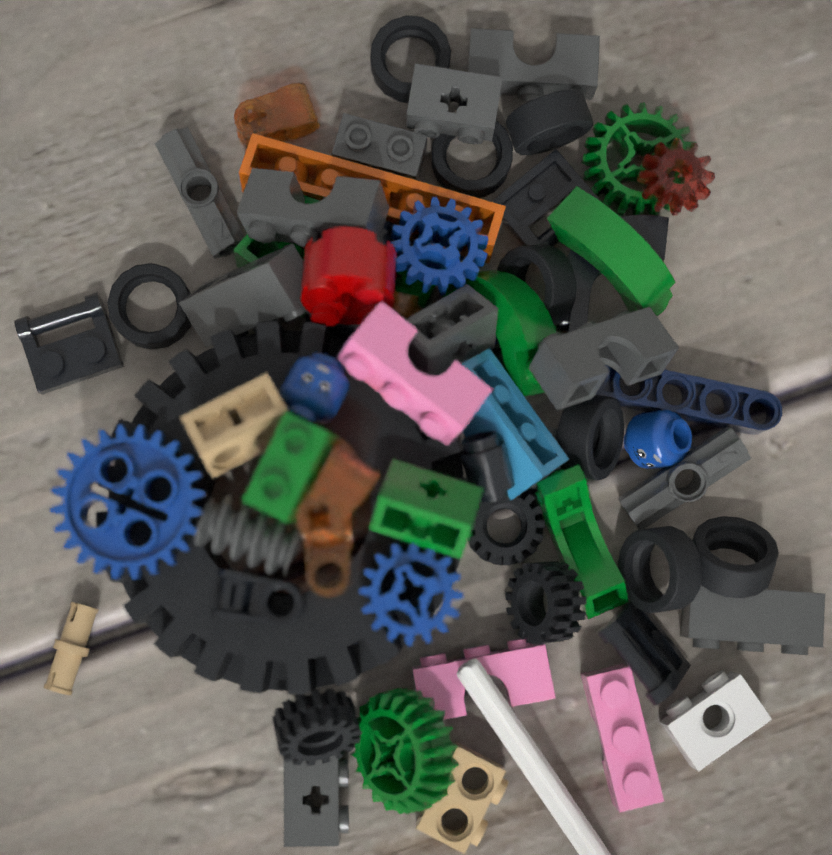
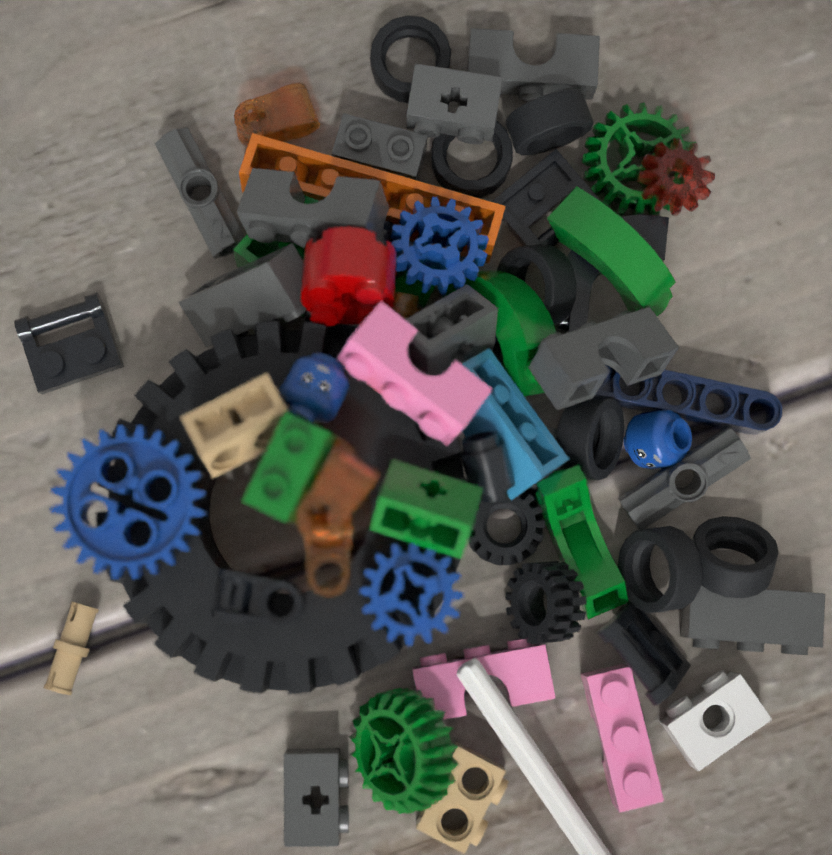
(118, 299): black tyre -> none
(247, 535): dark grey piece -> none
(316, 727): black tyre -> none

